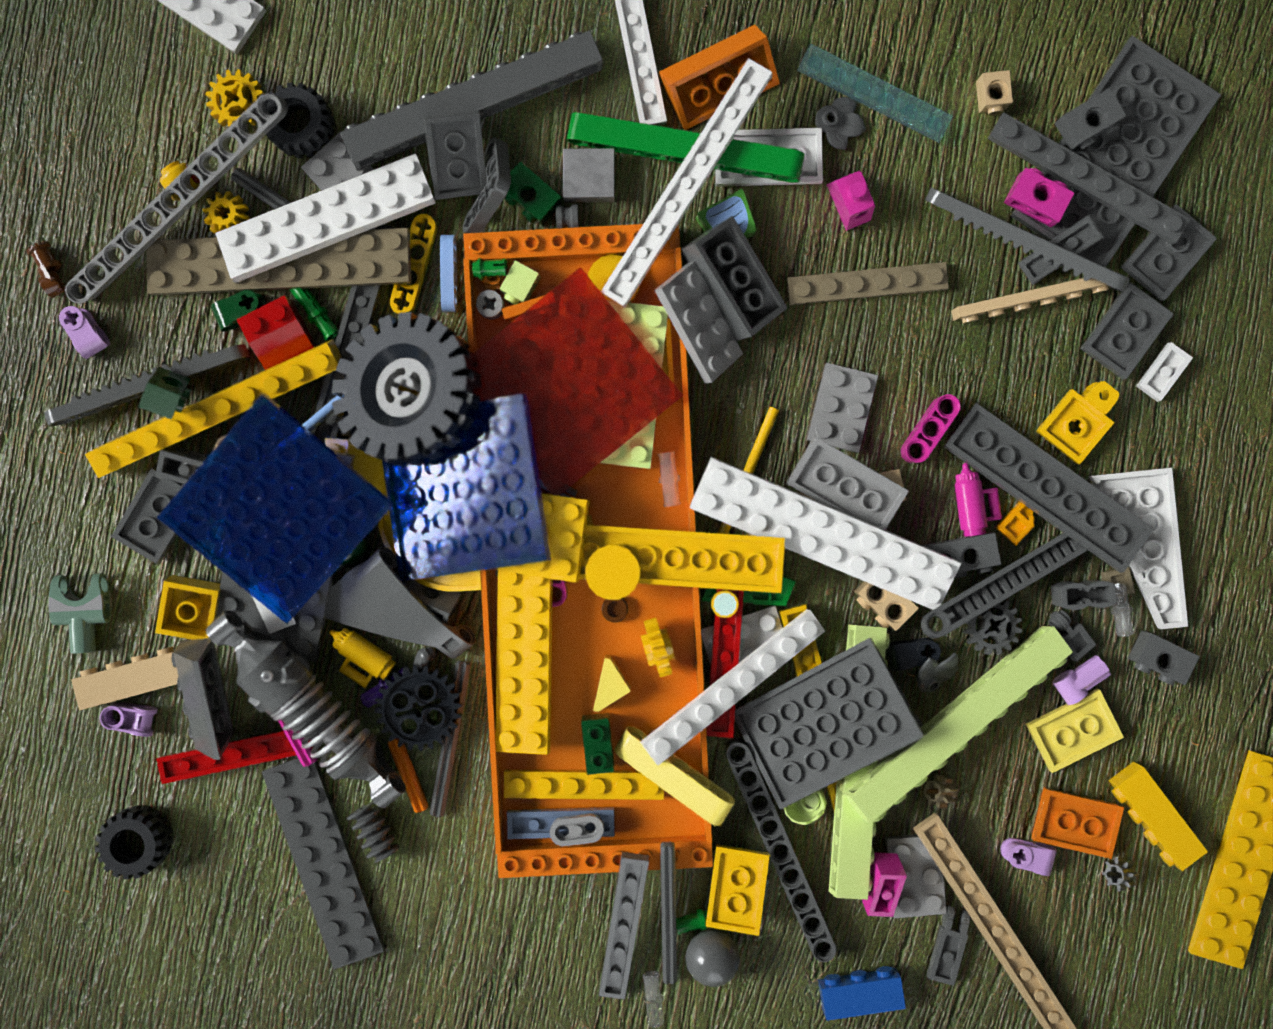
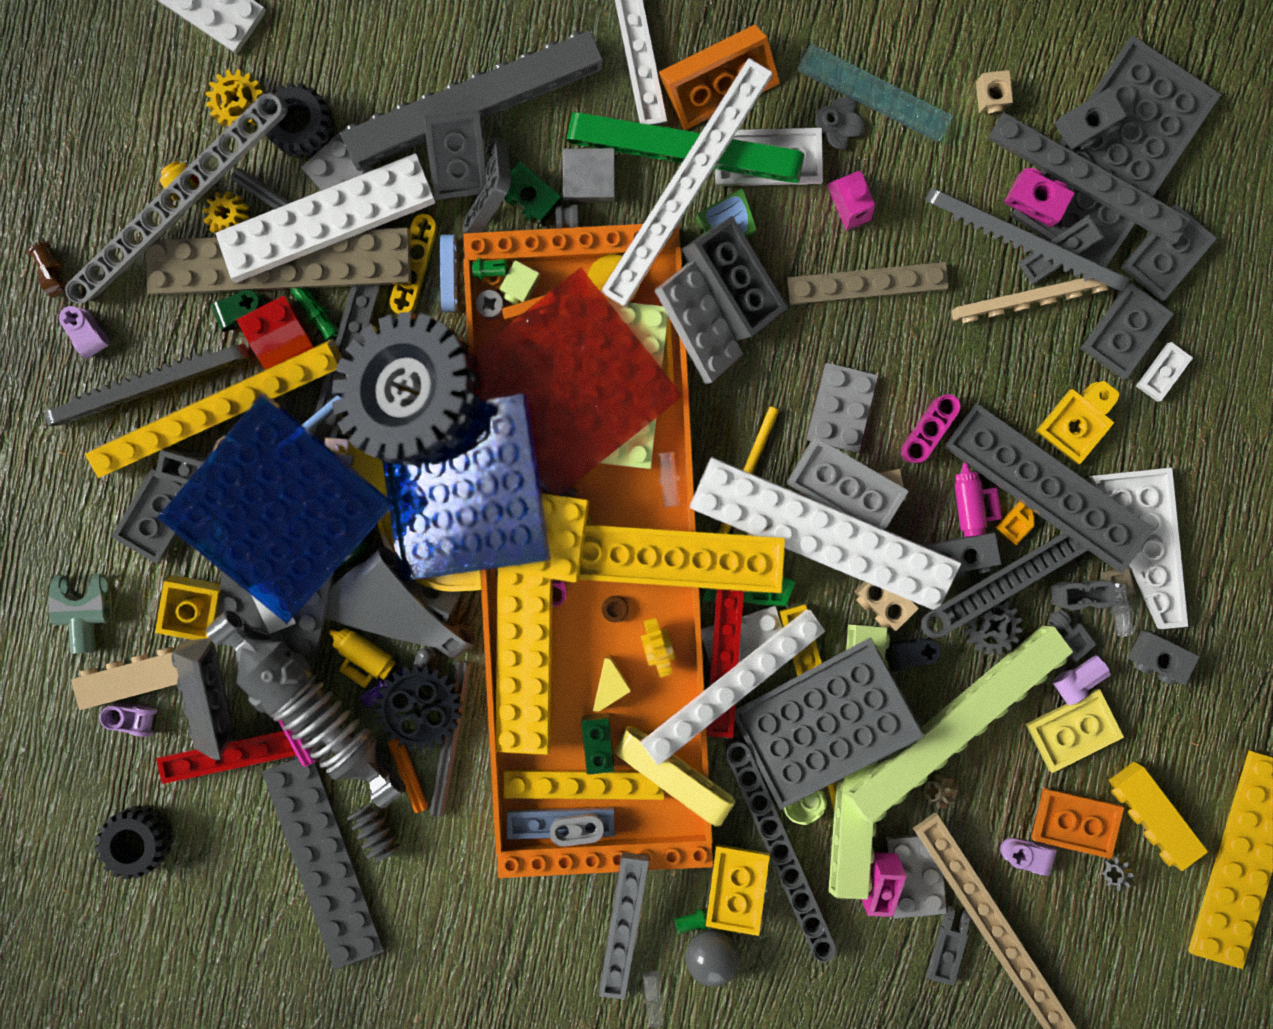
(166, 393): dark green brick -> none
(612, 572): yellow tile -> none
(668, 910): dark grey axle -> none
(724, 604): light aqua tile -> none
(861, 993): blue brick -> none
(933, 674): dark grey plate -> none

